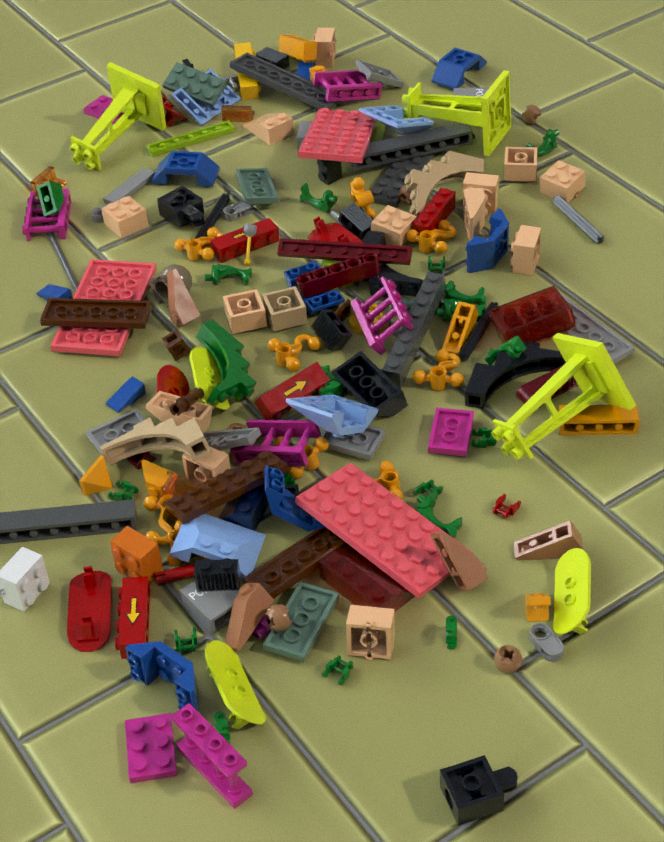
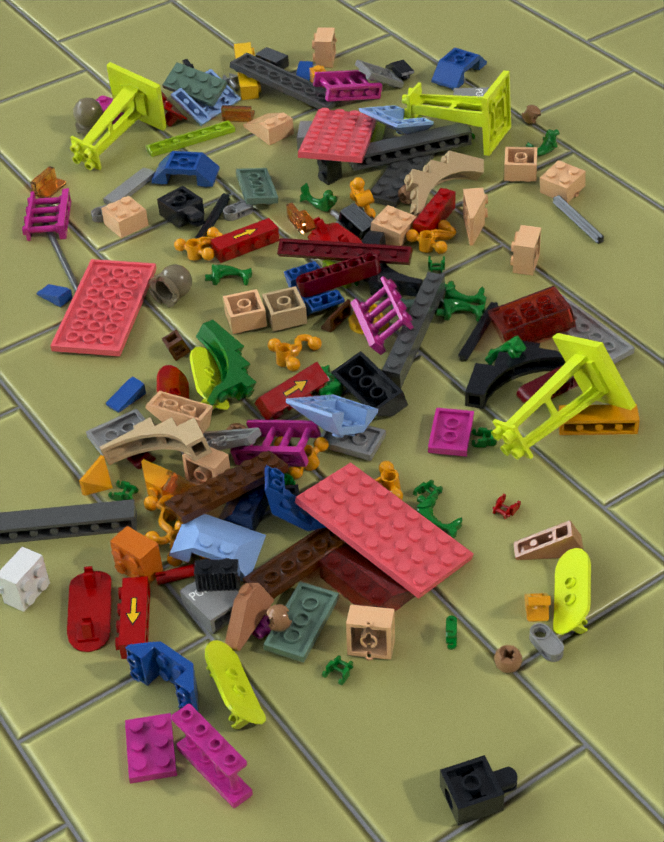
(50, 197): green slope -> none
(86, 114): none -> dark tan tile
(96, 313): reddish brown plate -> none
(180, 302): nougat slope -> none
(184, 402): reddish brown pin -> none
(186, 647): green piece -> none
(221, 725): green piece -> none
(249, 230): hinge -> none
(298, 47): light orange brick -> none
(300, 219): none -> clear orange panel
(331, 330): black brick -> none
(400, 69): none -> black slope
(438, 375): light orange piece -> none
(460, 327): light orange slope -> none
(462, 565): nougat slope -> none
(486, 253): blue slope -> none
(490, 185): light nougat brick -> none

